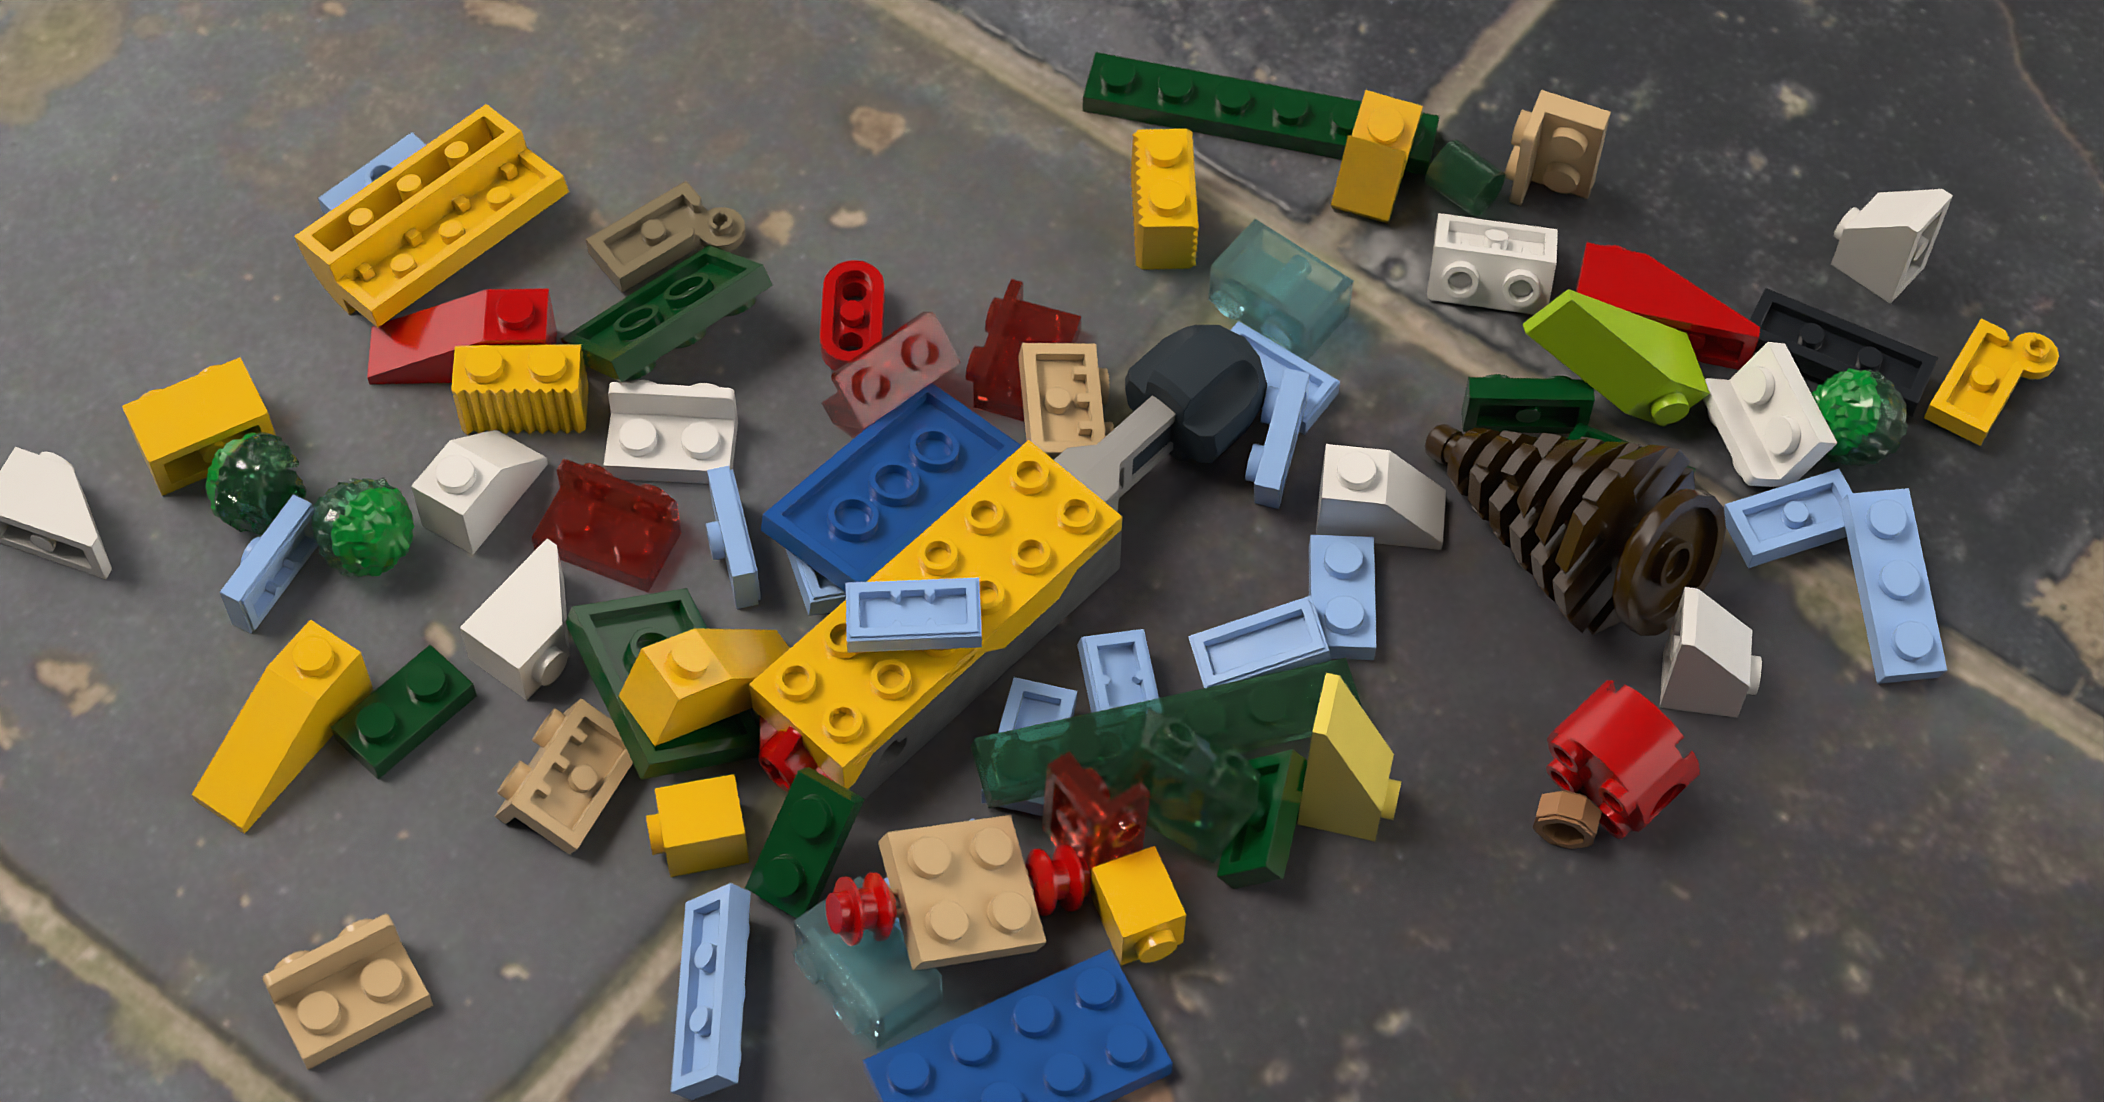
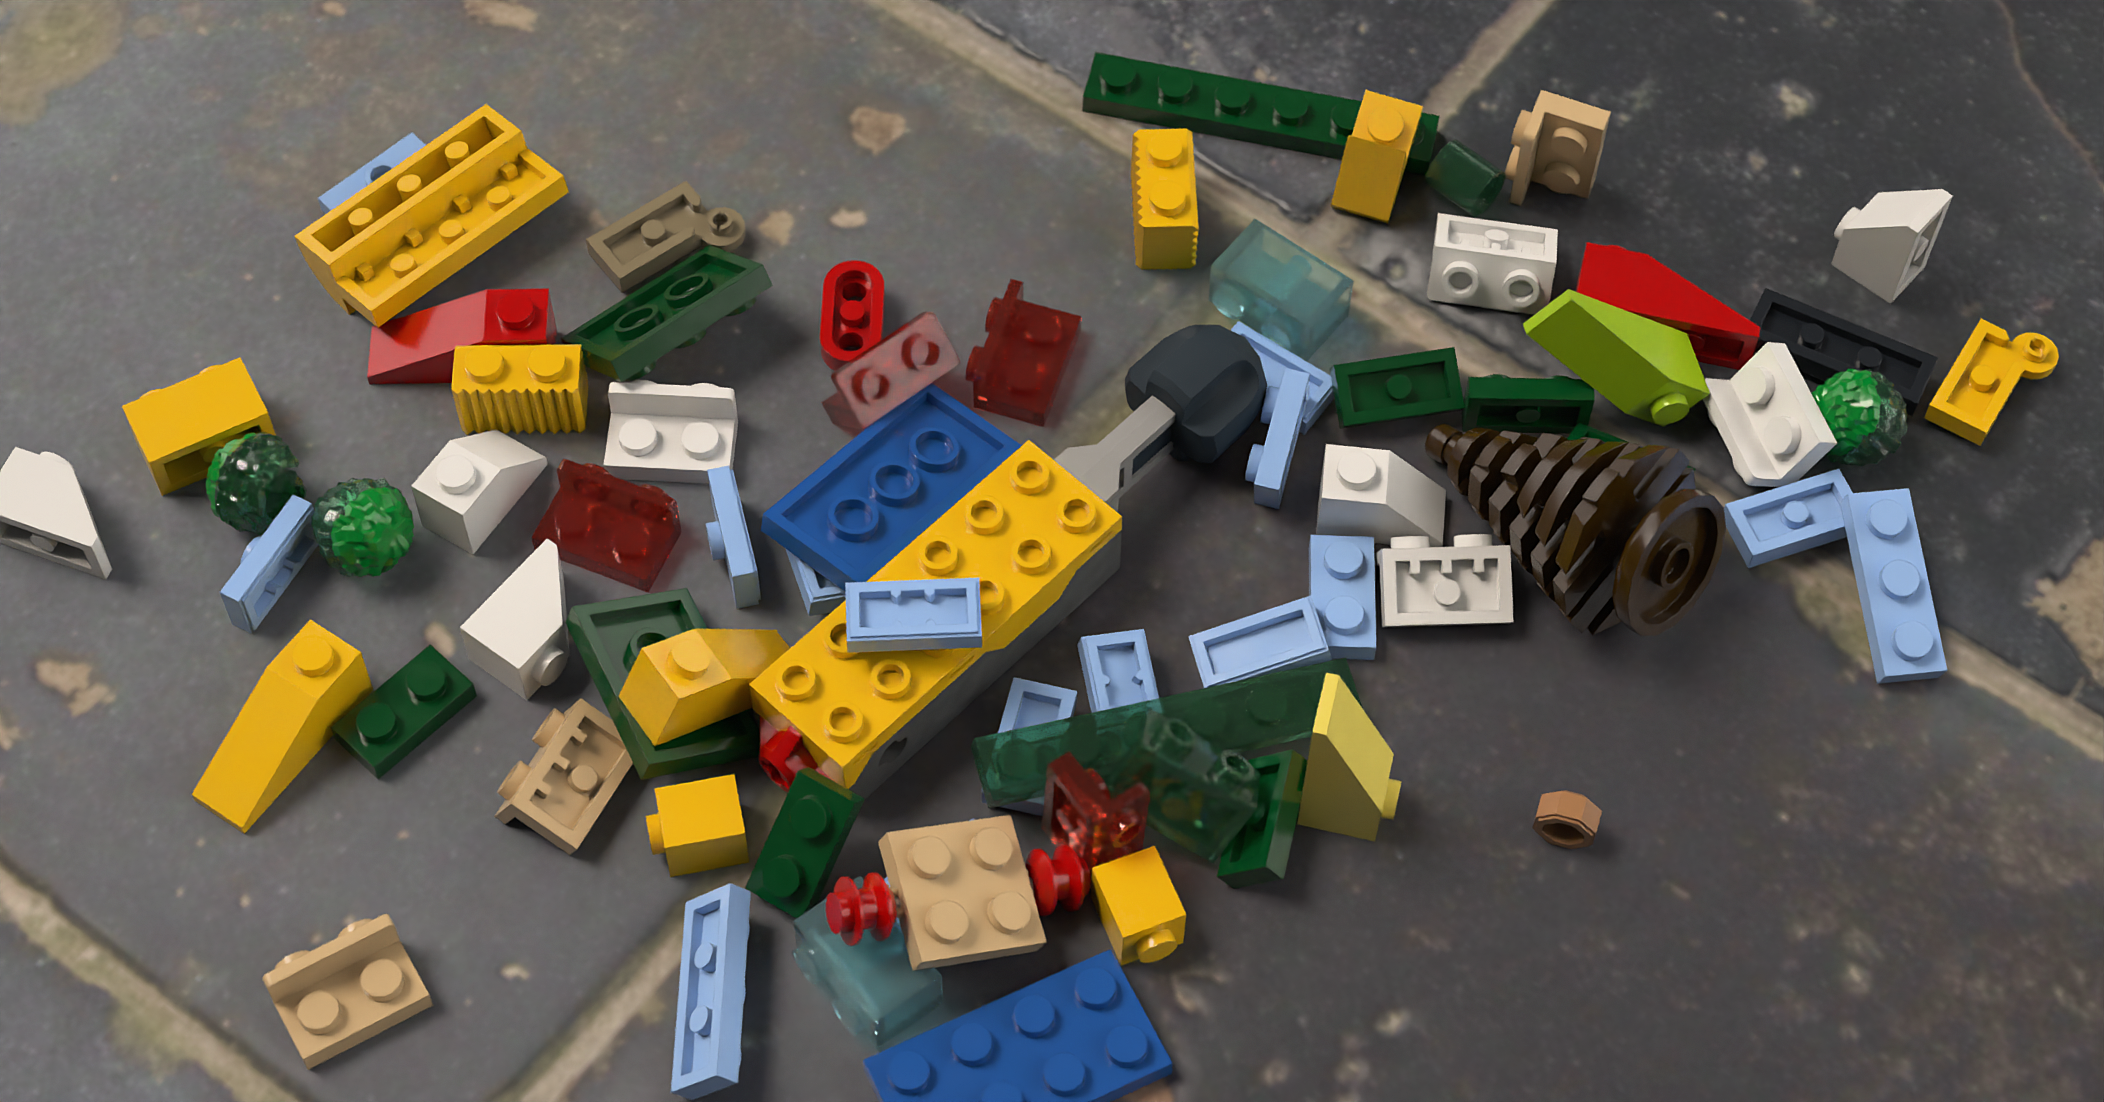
(1063, 395): tan bracket -> none
(1397, 387): none -> dark green plate
(1445, 583): none -> white bracket
(1621, 758): red brick -> none
(1708, 659): white slope -> none

